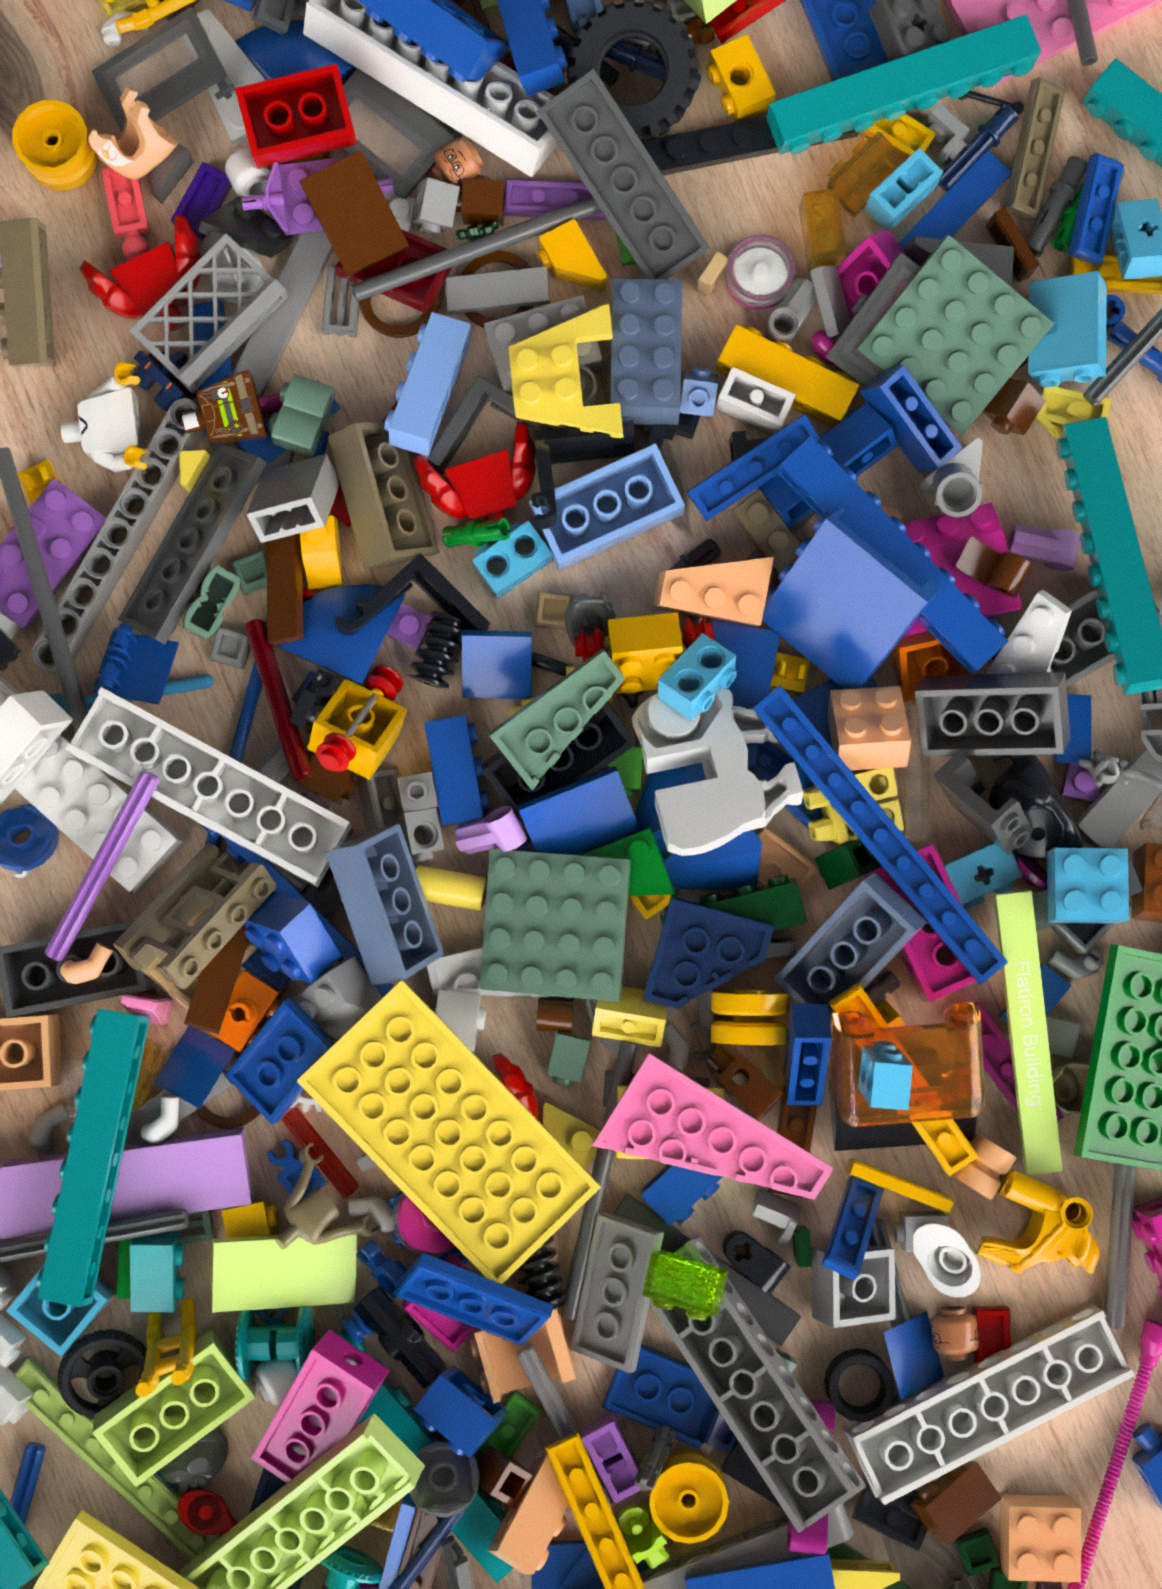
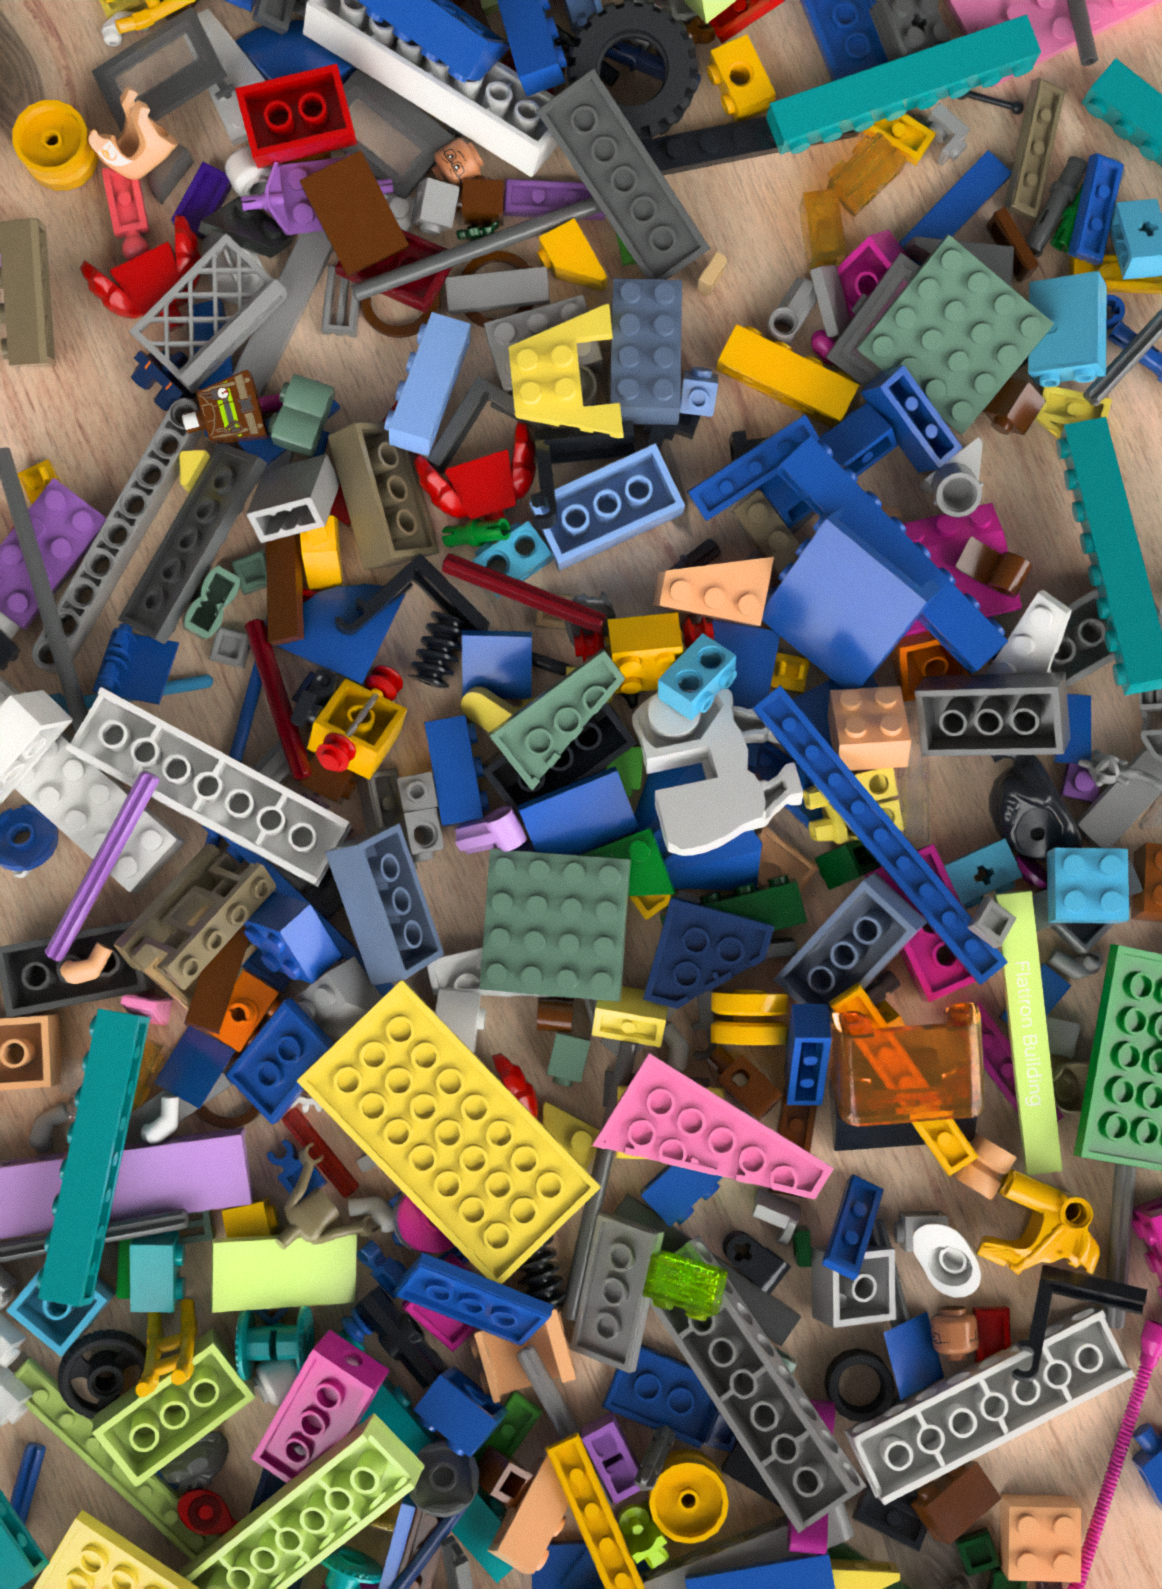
(110, 423): torso -> none
(409, 626): medium lavender plate -> none
(452, 887): light yellow pin -> none
(486, 708): none -> light yellow tile
(524, 593): none -> dark red axle
(754, 401): white brick -> none
(760, 271): clear piece -> none
(885, 1076): medium azure brick -> none
(899, 1185): yellow tile -> none
(903, 190): medium azure brick -> none
(962, 786): dark grey panel -> none
(987, 137): dark blue axle -> none
(991, 922): none -> light grey tile
(1054, 547): lavender piece -> none
(1077, 1287): none -> black hinge

